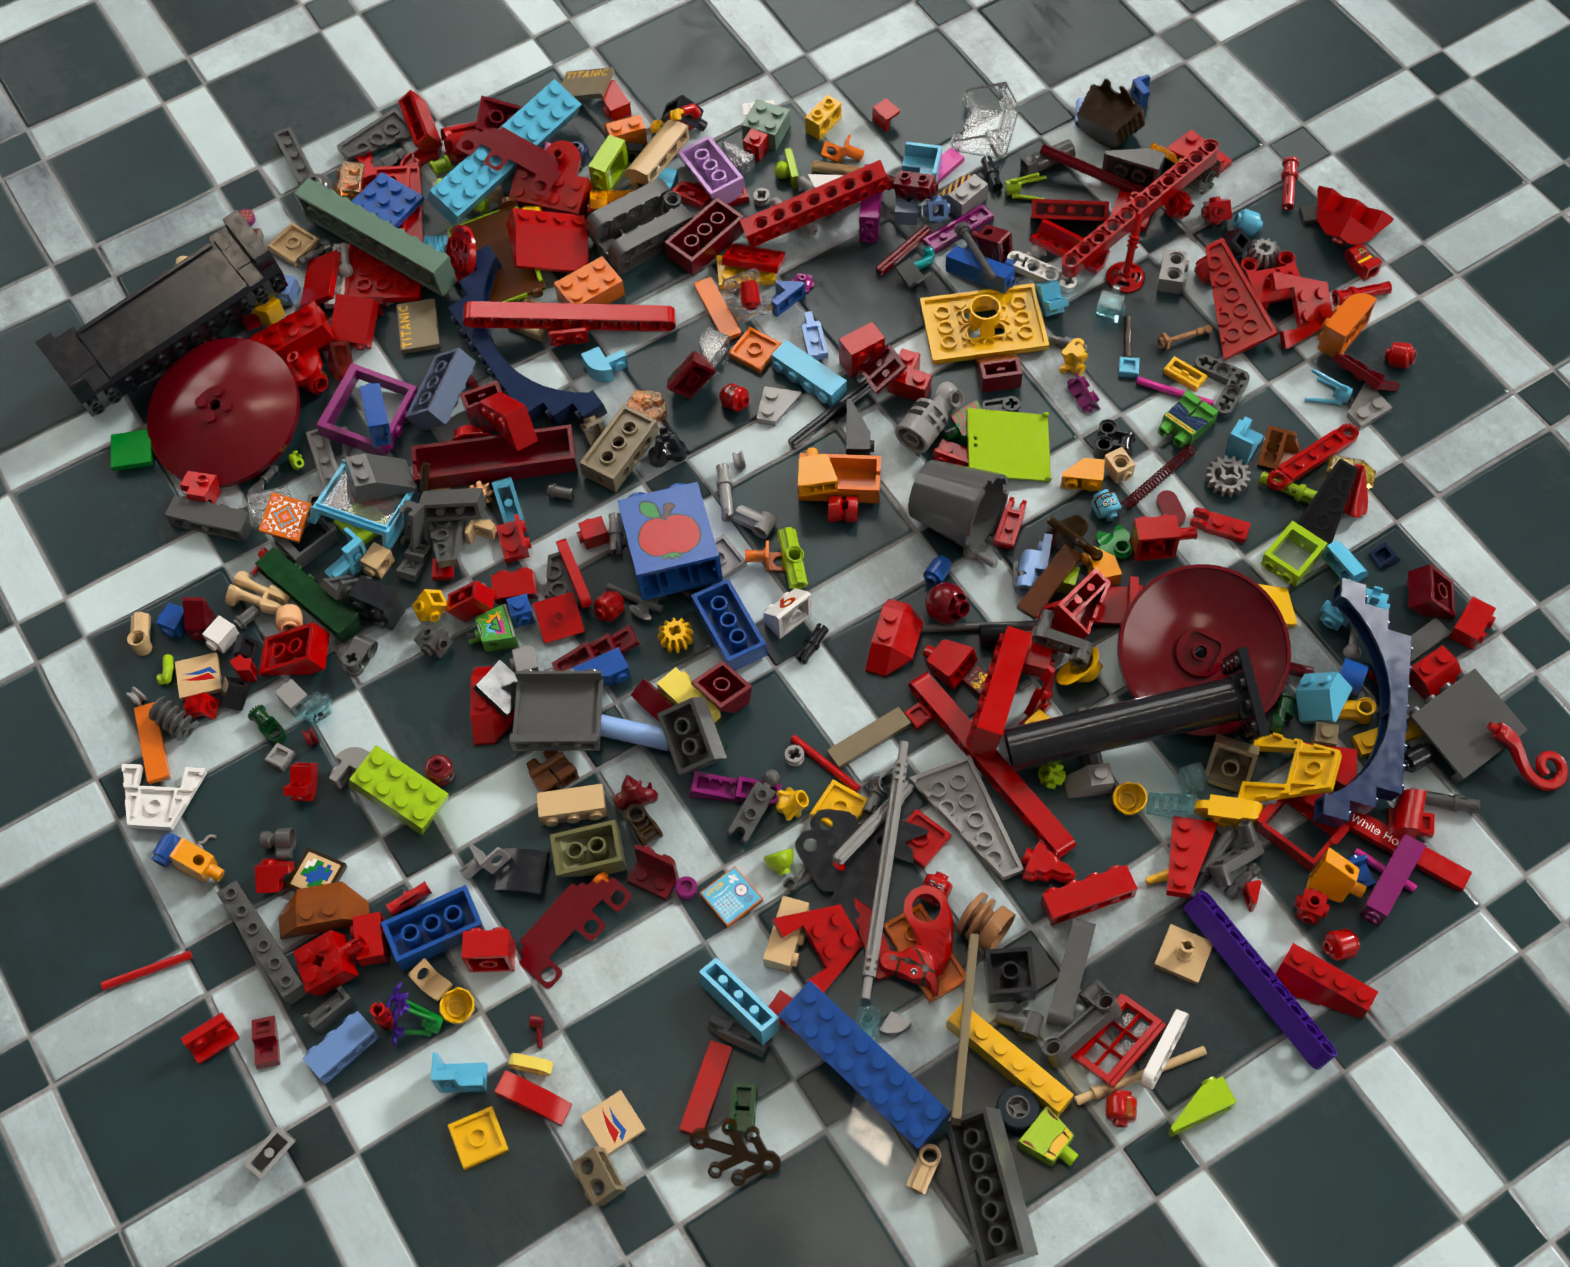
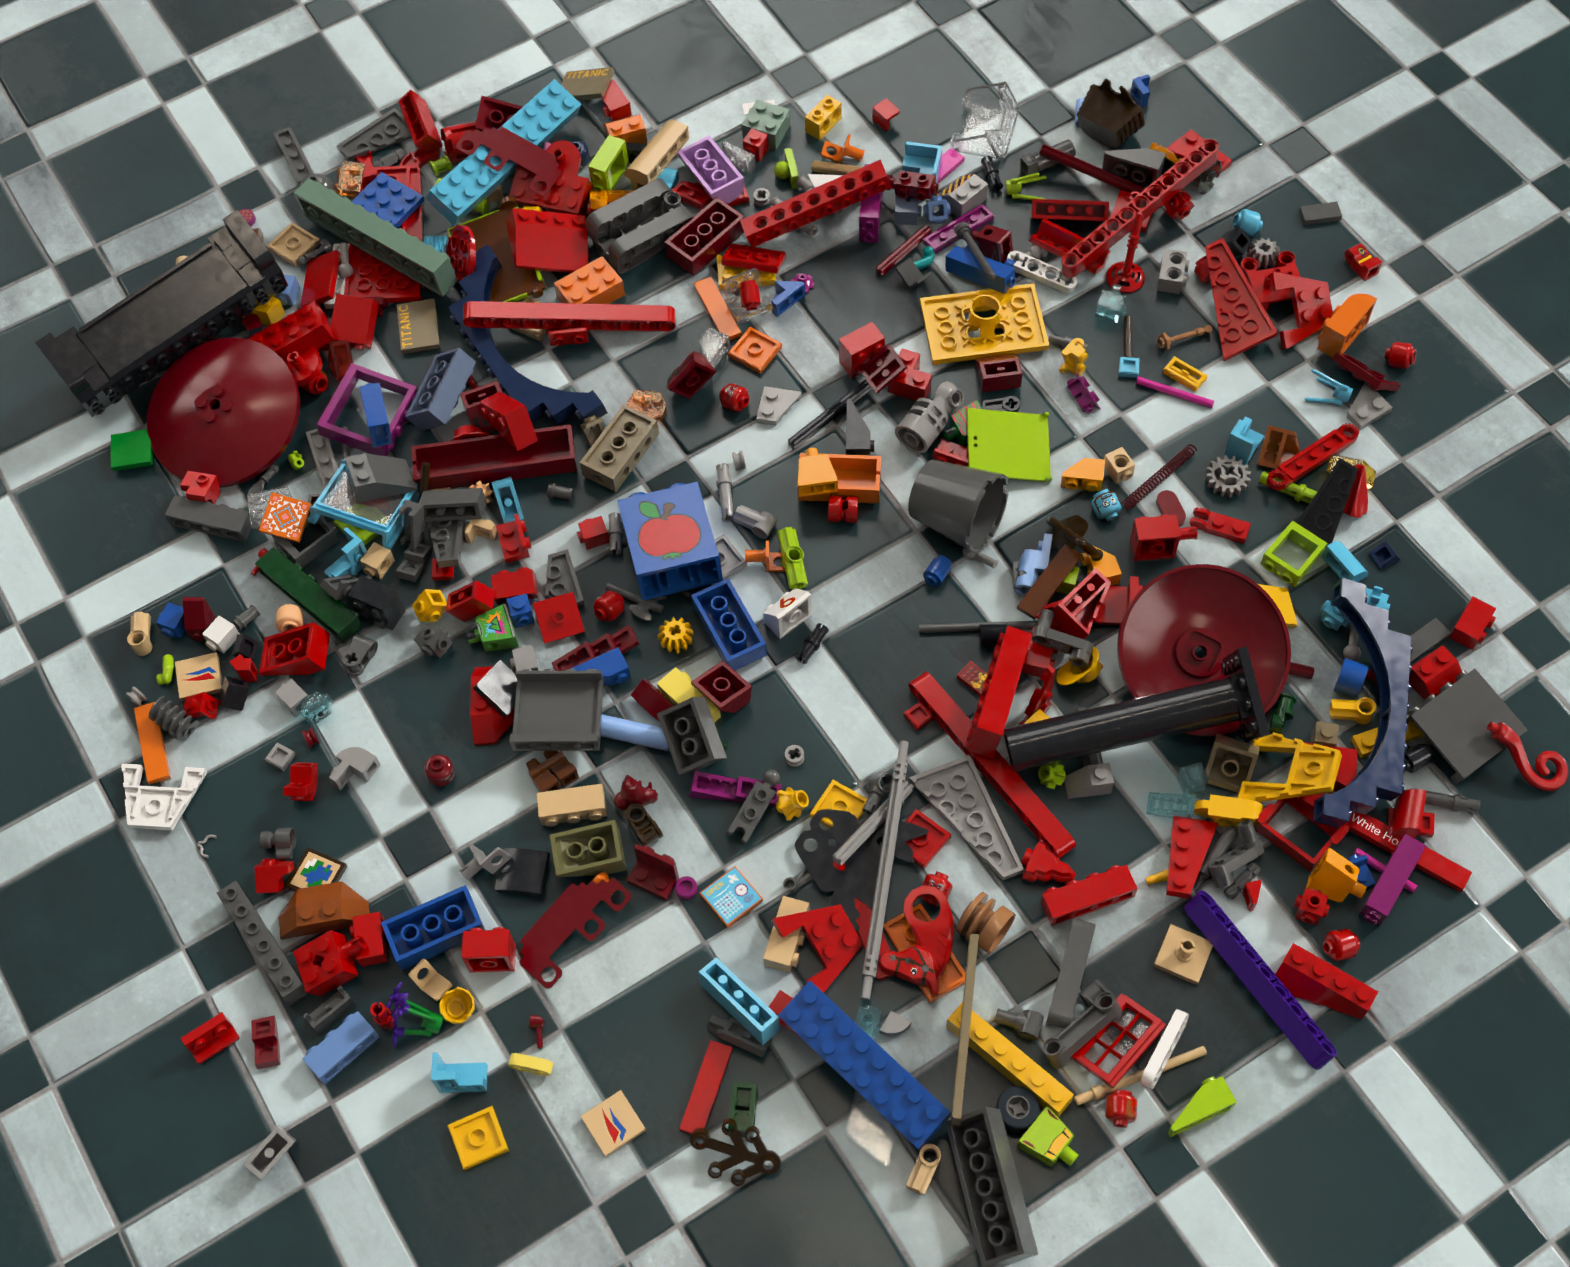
(149, 969): red bar -> none
(164, 849): blue brick -> none
(196, 862): light orange torso -> none
(267, 603): tan piece -> none
(272, 724): dark green connector -> none
(398, 789): lime brick -> none
(408, 898): red pin -> none
(532, 1098): red slope -> none
(574, 573): red beam -> none
(602, 367): medium azure brick -> none
(602, 1172): dark tan brick -> none
(675, 449): black piece -> none
(681, 110): torso -> none
(780, 861): lime brick -> none
(808, 373): medium azure brick -> none
(814, 337): light blue hinge -> none
(850, 783): red bar -> none
(868, 738): dark tan tile -> none
(894, 638): red wedge -> none
(946, 603): dark red brick -> none
(950, 661): red torso -> none
(1010, 525): red hinge -> none
(1010, 974): black brick -> none
(1050, 297): medium azure brick -> none
(1112, 440): black piece -> none
(1113, 542): green plate -> none
(1129, 798): yellow hair -> none
(1187, 419): bright green hips -> none
(1216, 210): red brick -> none
(1229, 379): dark grey beam -> none
(1289, 177): red pin -> none
(1321, 697): medium azure slope -> none
(1339, 297): red pin -> none
(1348, 218): red brick -> none
(1431, 592): dark red slope -> none

